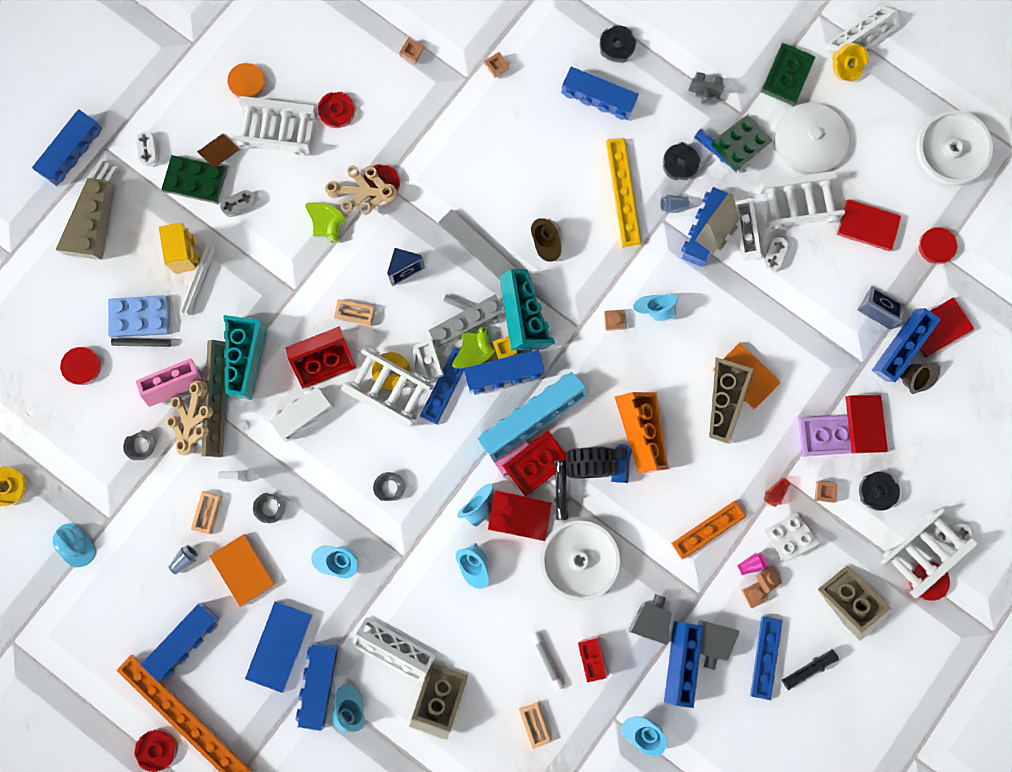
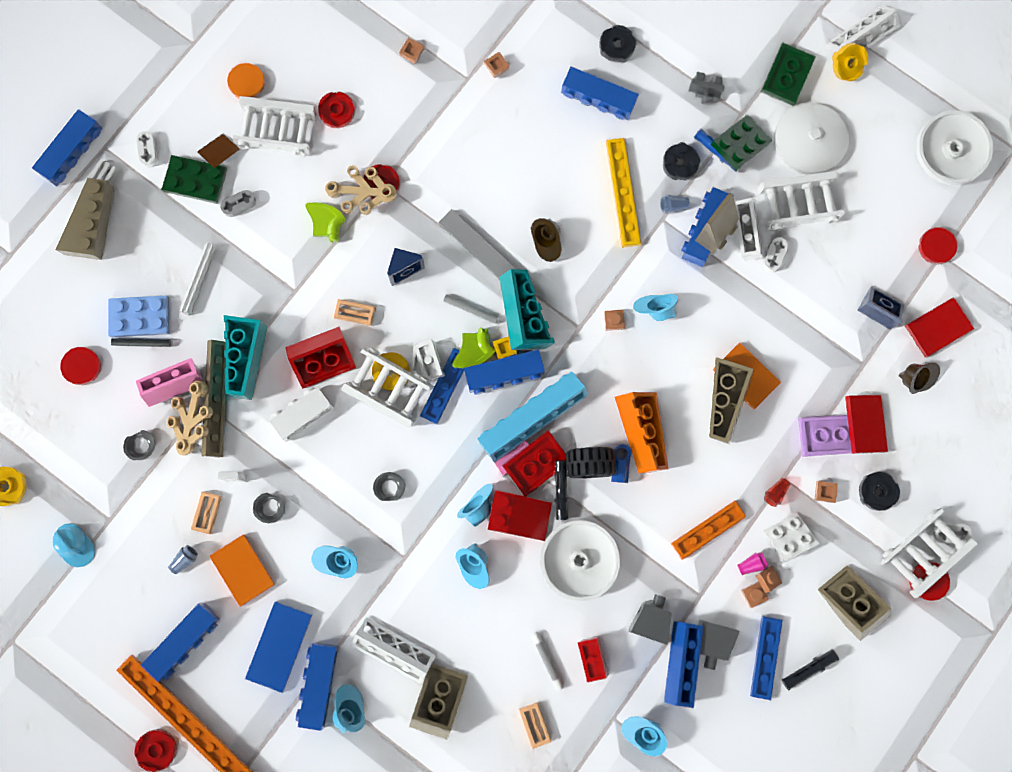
(178, 247): yellow brick -> none
(466, 320): light grey plate -> none
(869, 225): red tile -> none
(905, 344): blue brick -> none

